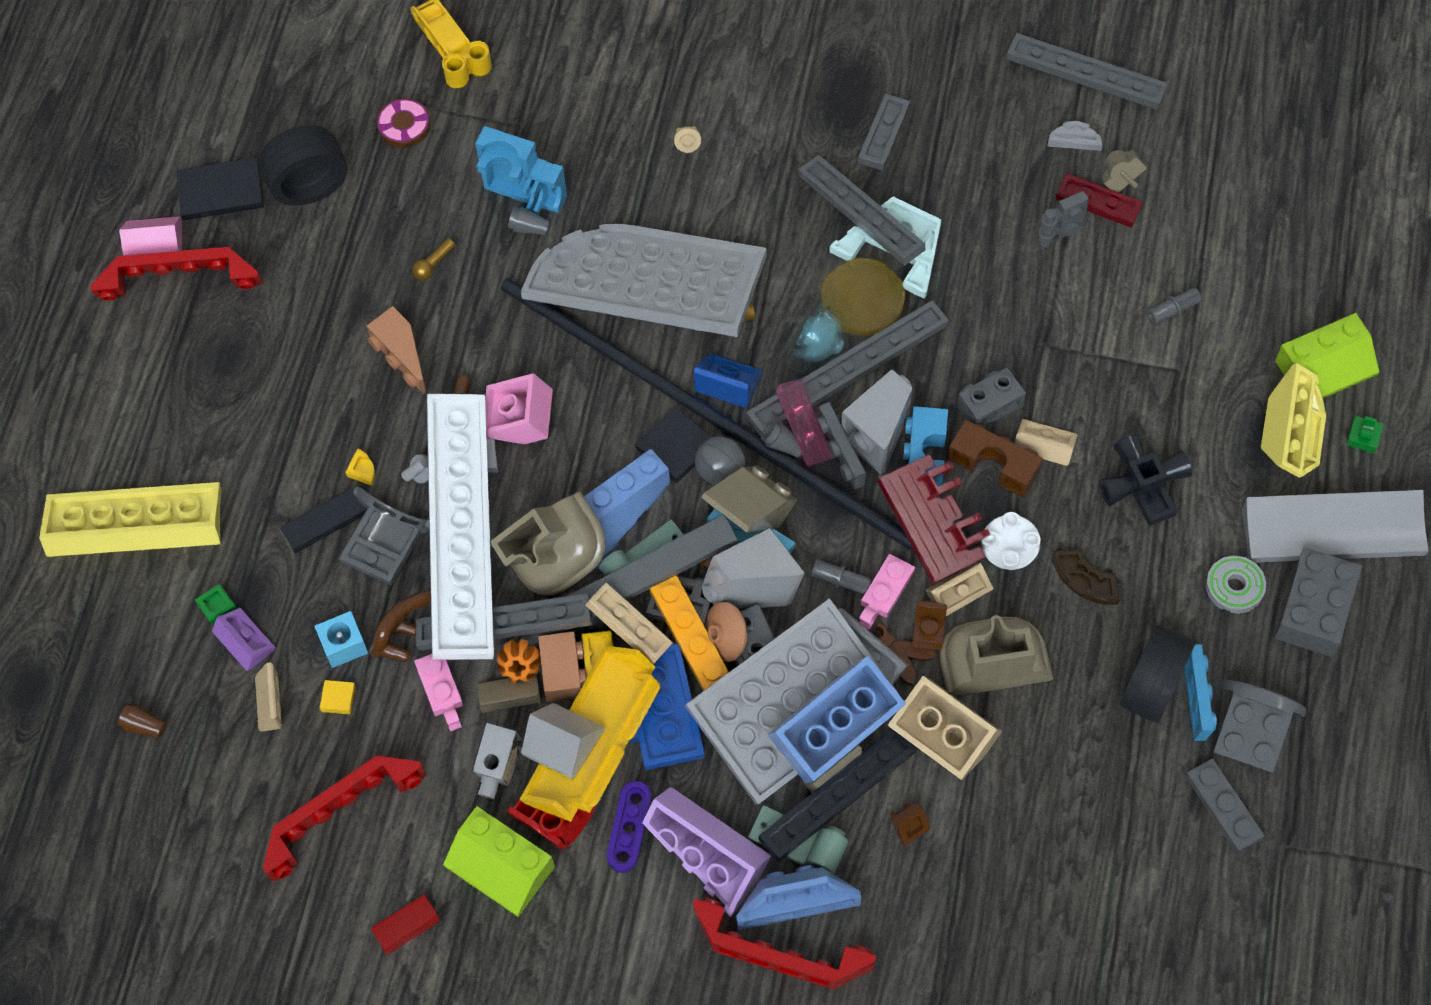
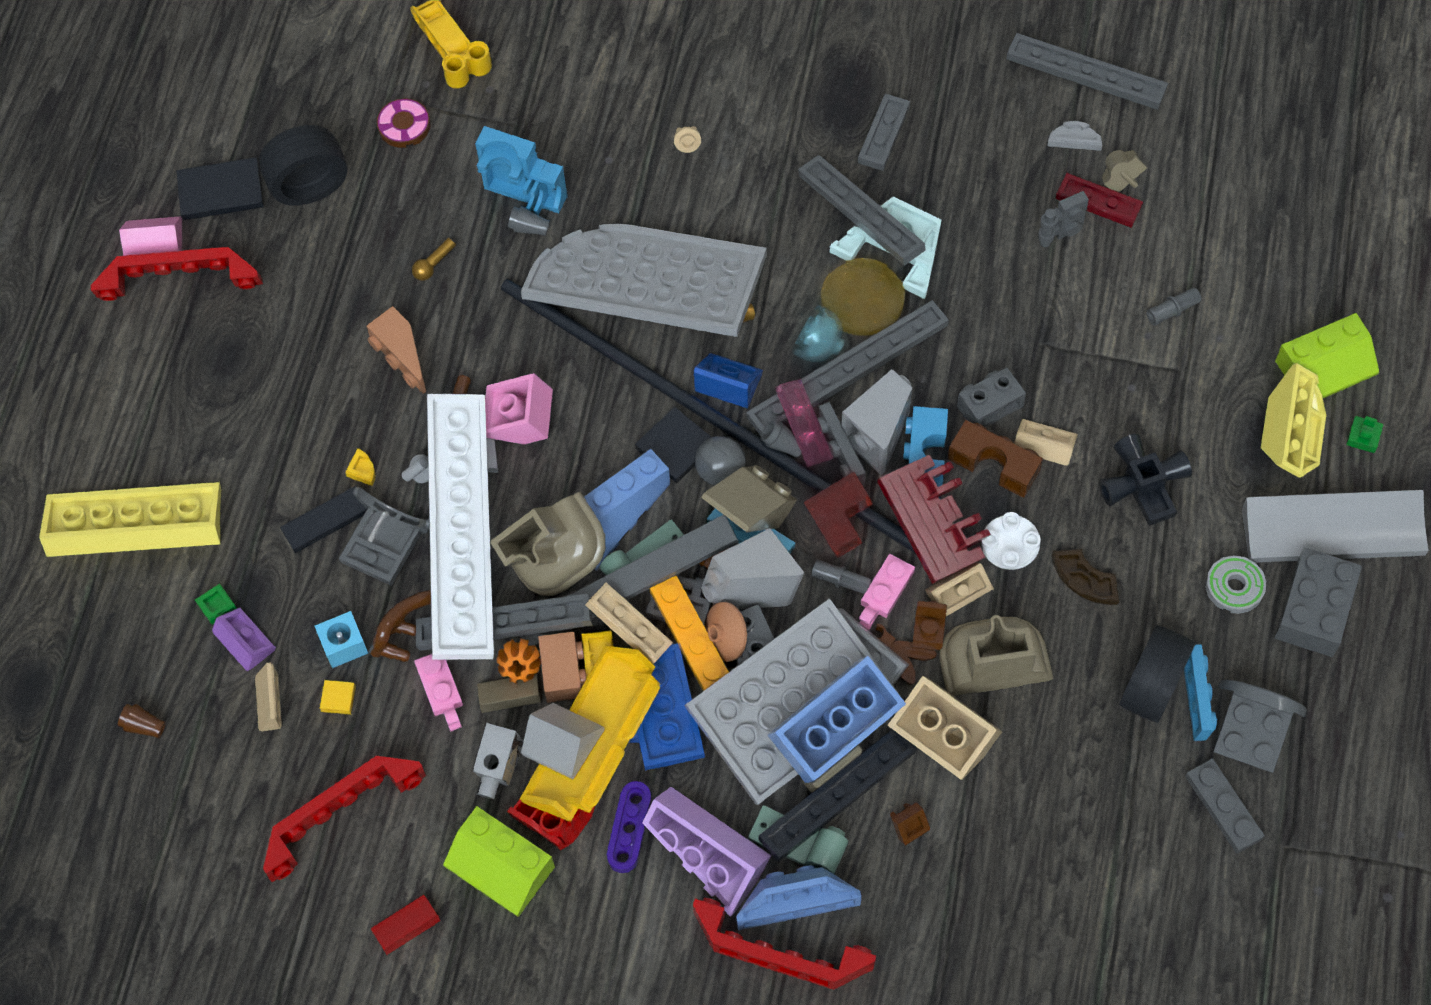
(834, 507): none -> clear red brick

